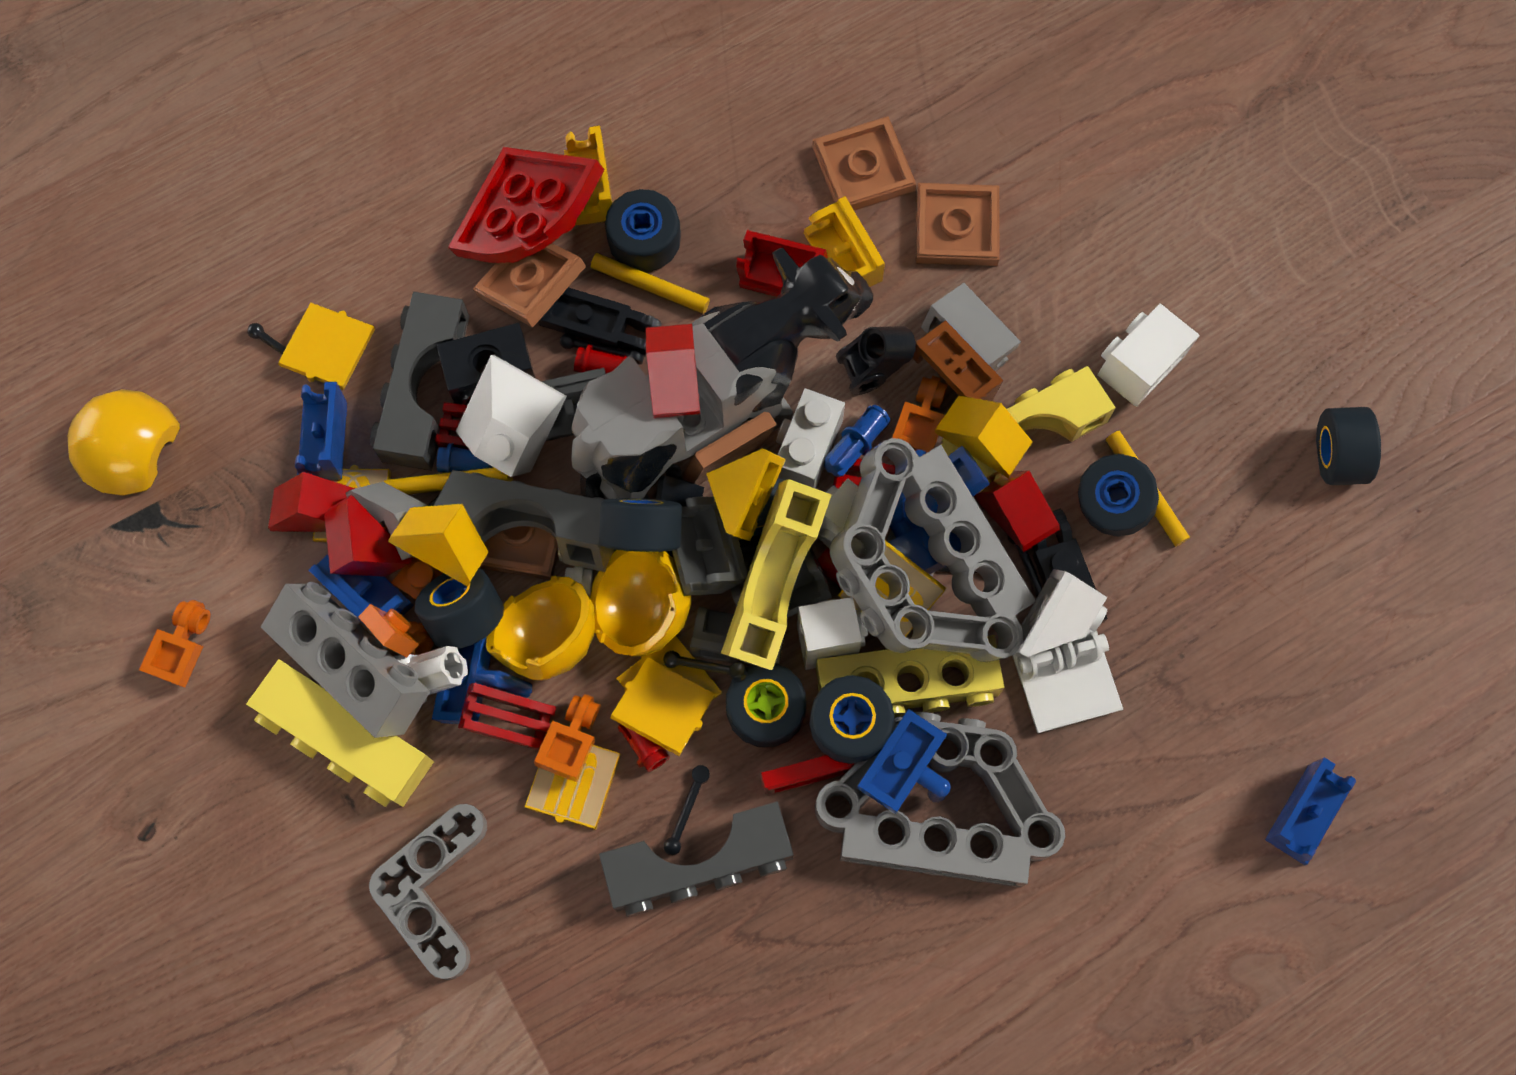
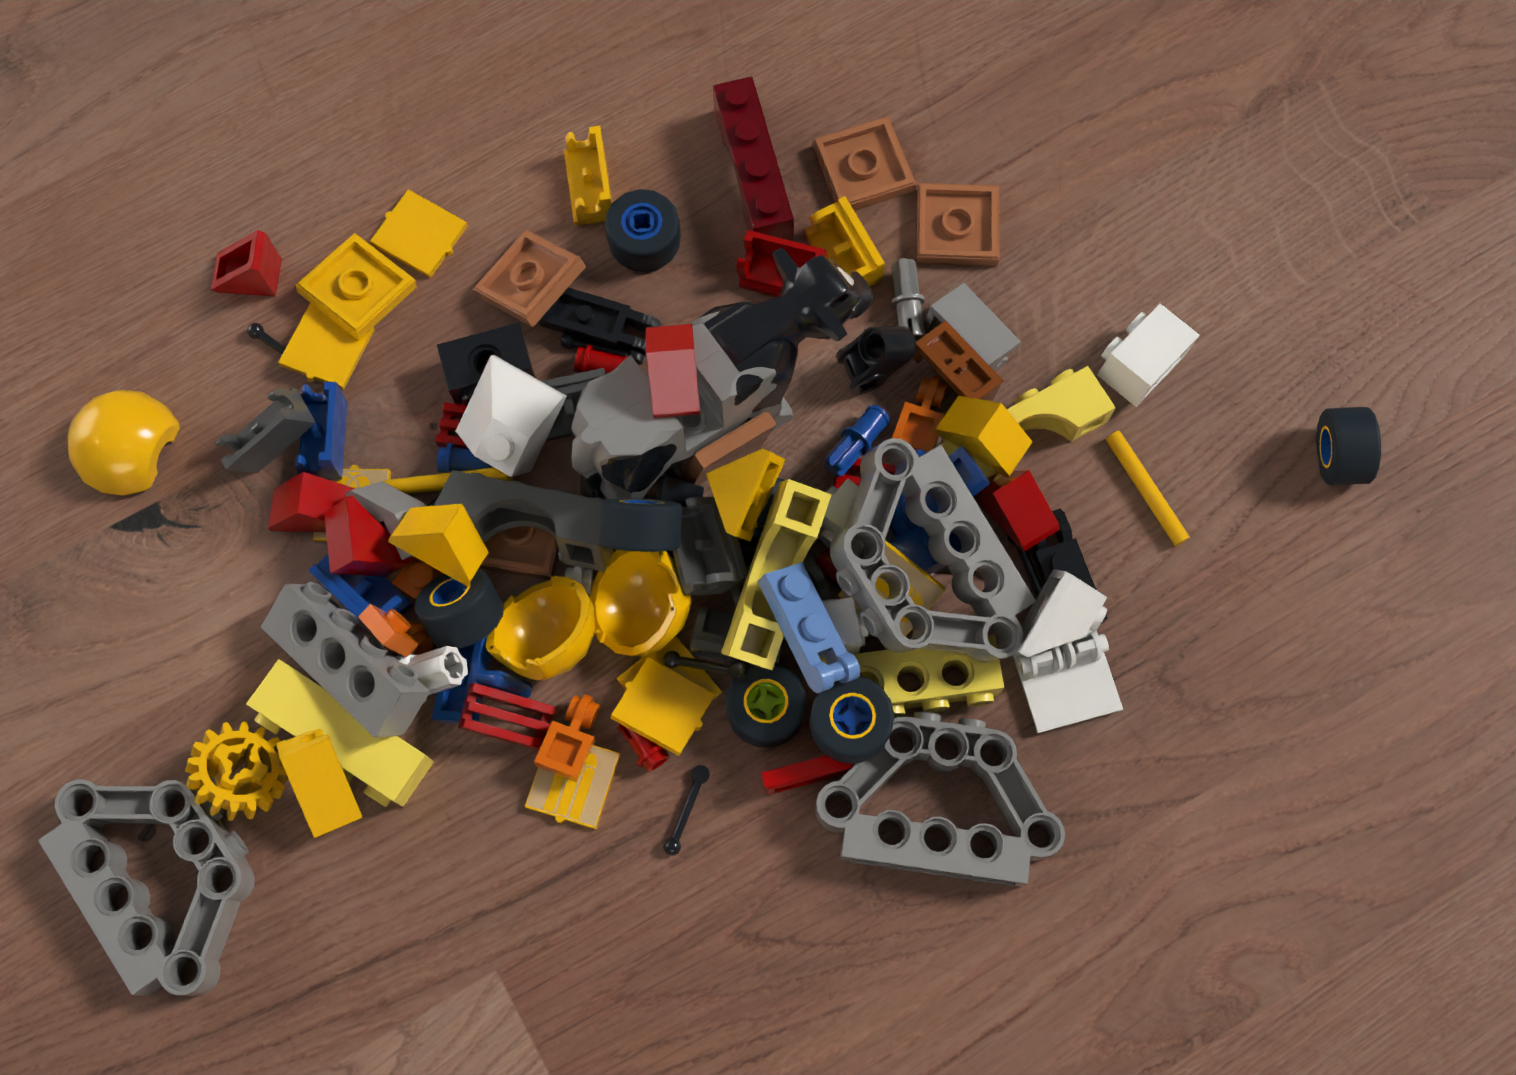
(173, 655): orange plate -> none
(210, 913): none -> light grey brick
(222, 756): none -> yellow gear
(248, 267): none -> red slope
(268, 433): none -> dark grey hinge
(318, 781): none -> yellow hinge
(356, 286): none -> yellow tile
(405, 430): dark grey arch -> none
(413, 893): light grey beam -> none
(419, 233): none -> yellow piece
(525, 205): red plate -> none
(639, 876): dark grey arch -> none
(650, 283): yellow bar -> none
(753, 158): none -> dark red arch
(808, 628): none -> medium blue plate
(809, 437): white brick -> none
(904, 763): blue plate -> none
(907, 296): none -> light grey axle
(1115, 510): black wheel -> none
(1310, 811): blue hinge -> none

